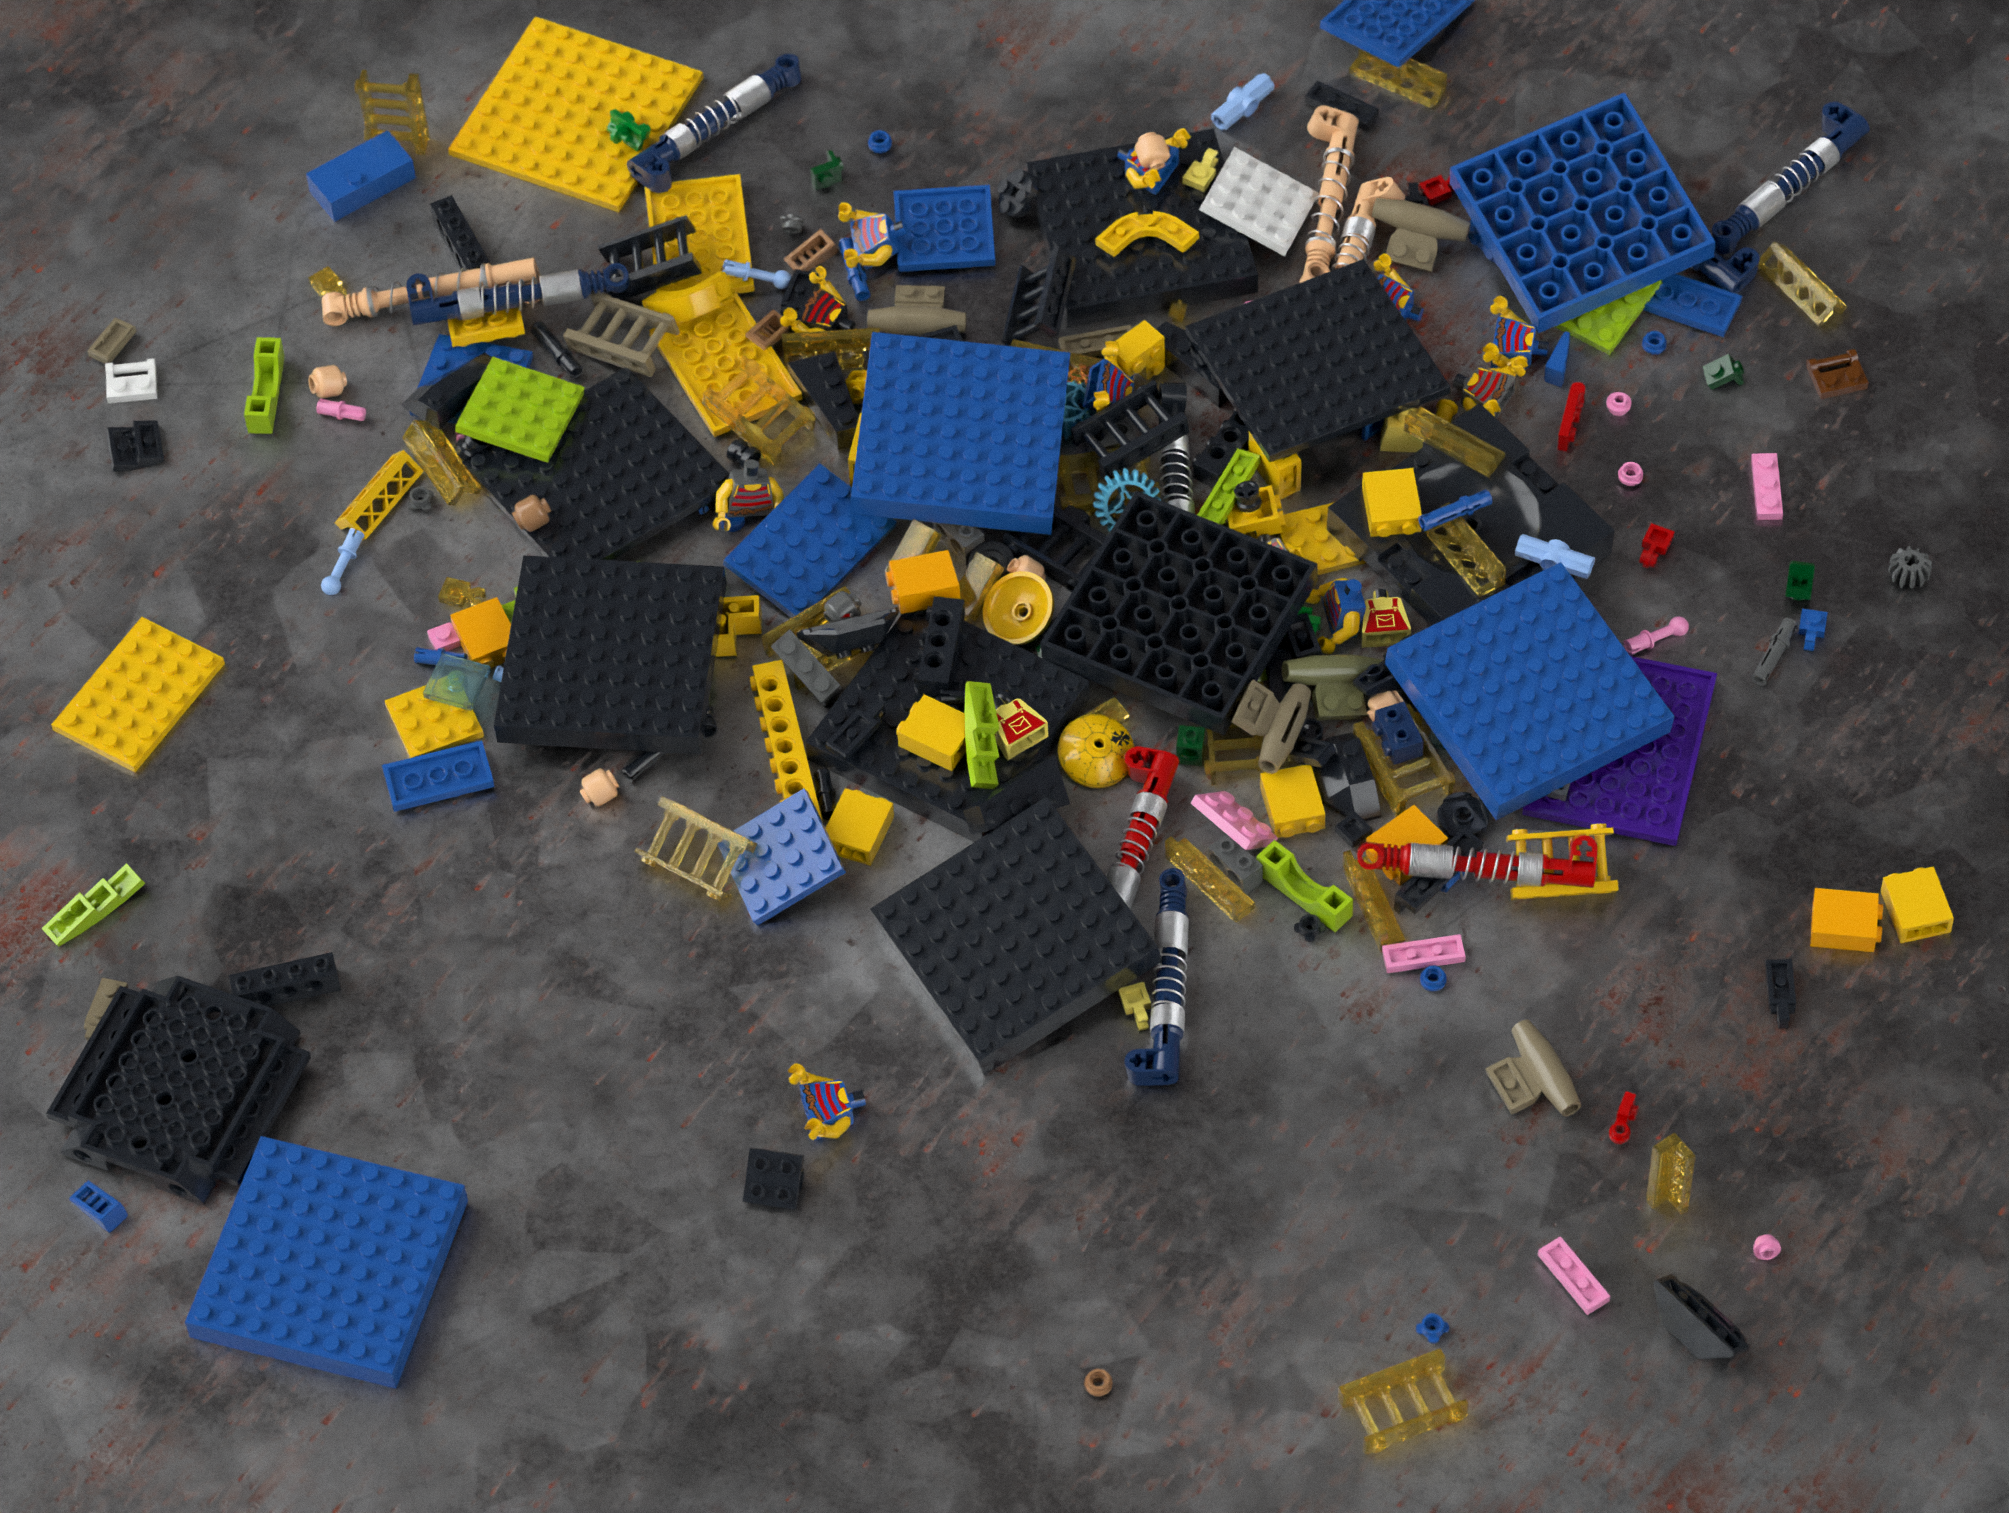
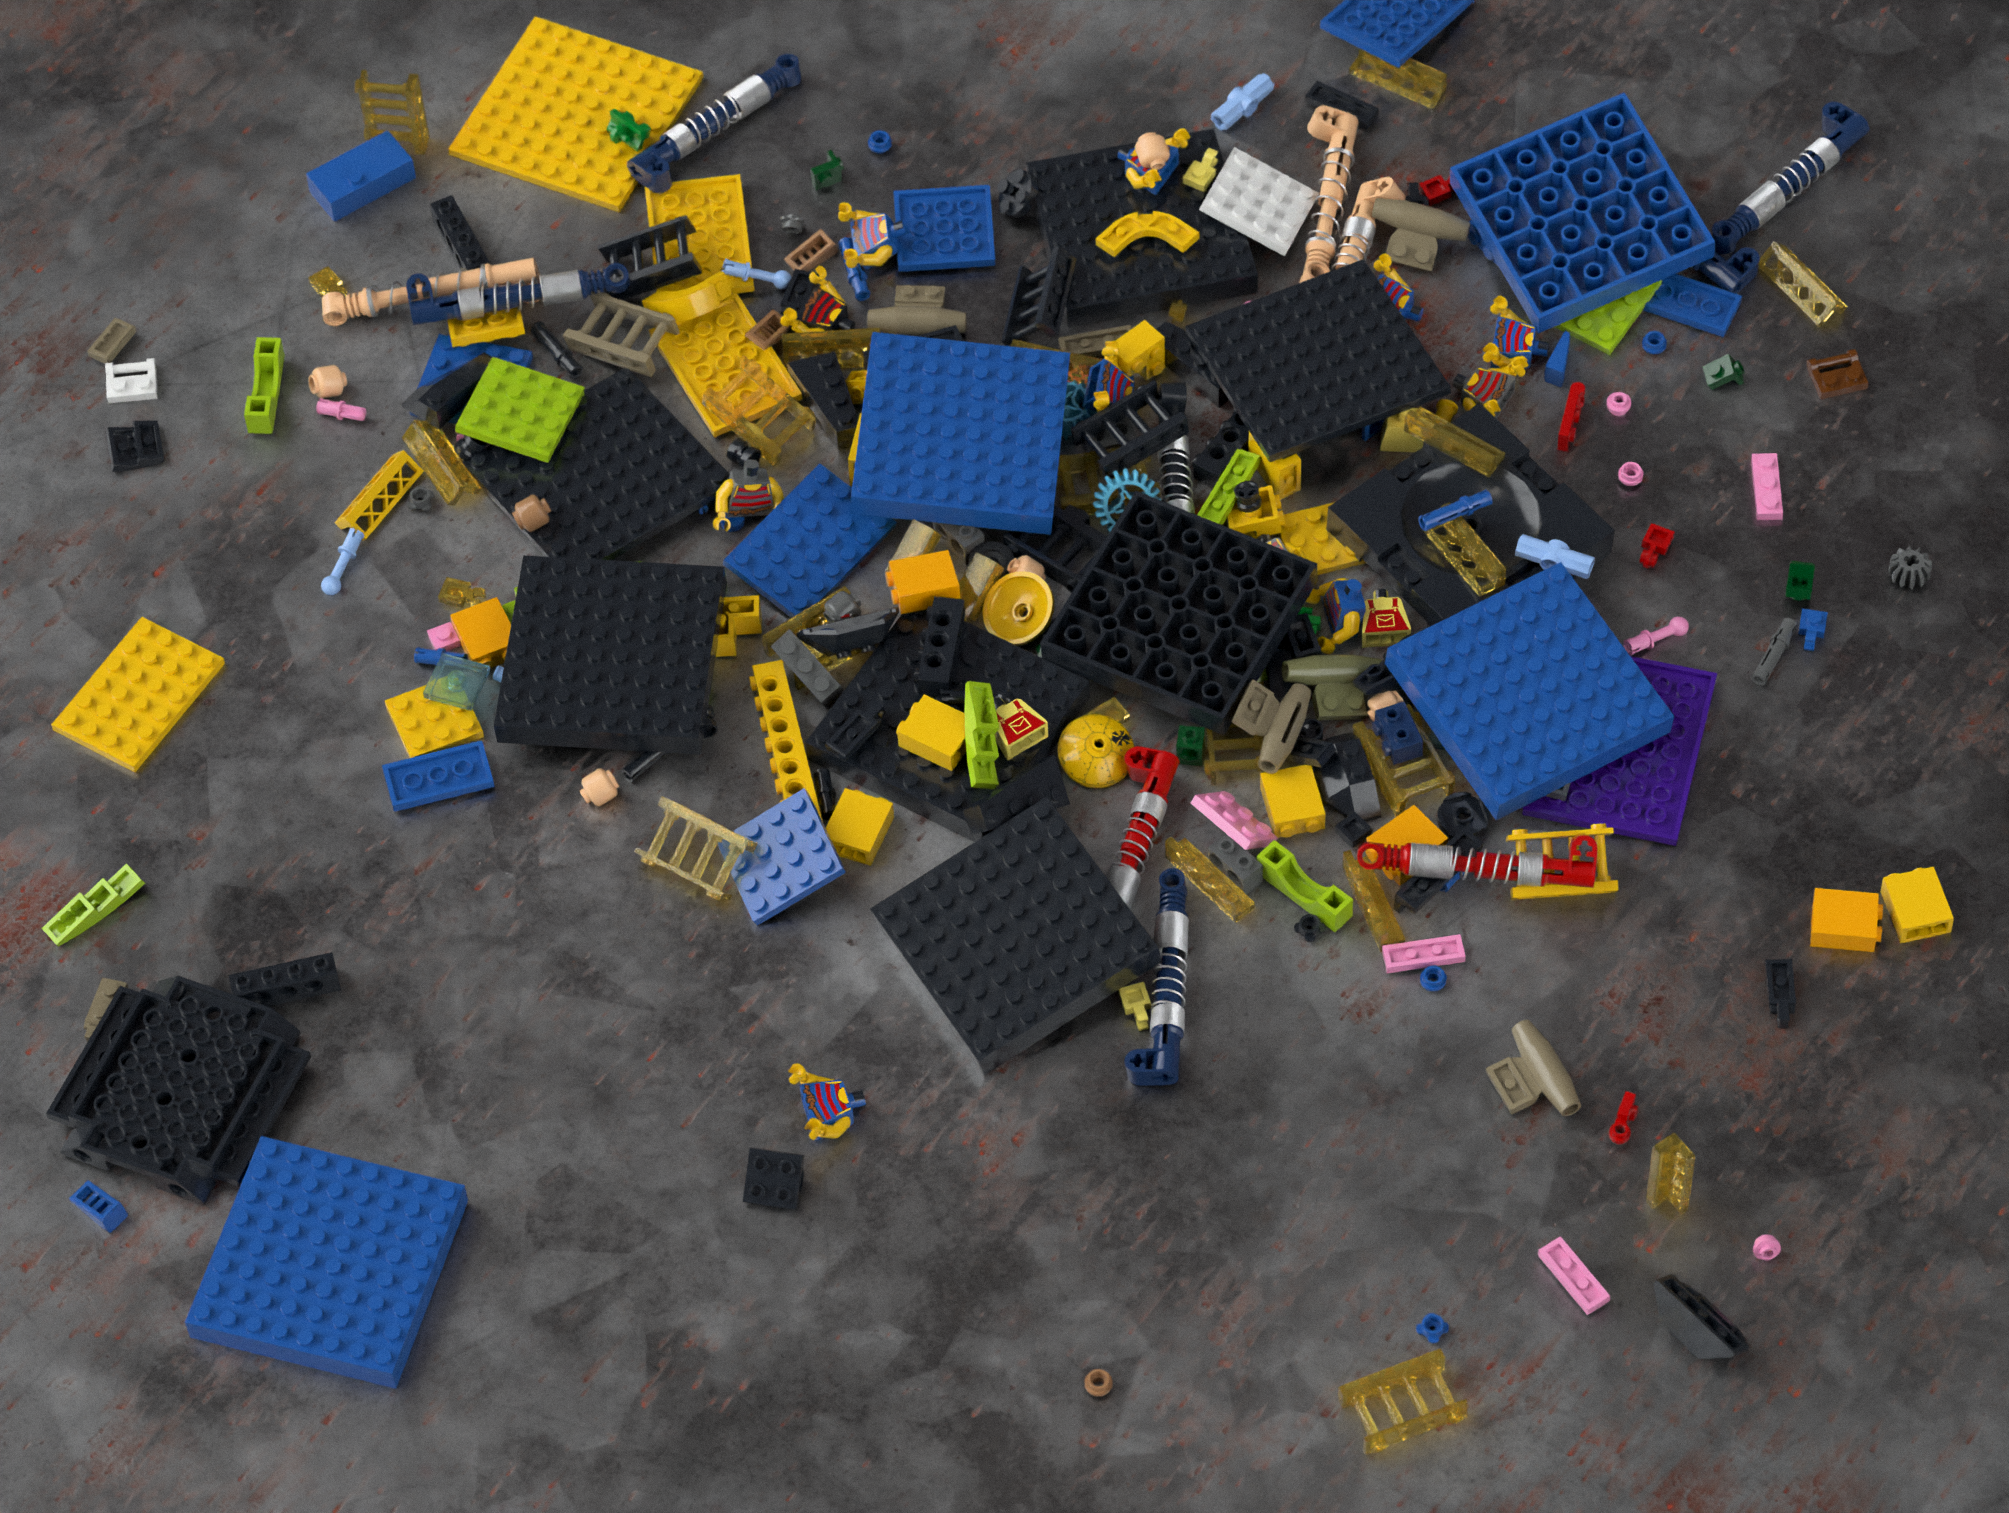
(1391, 502): yellow brick -> none

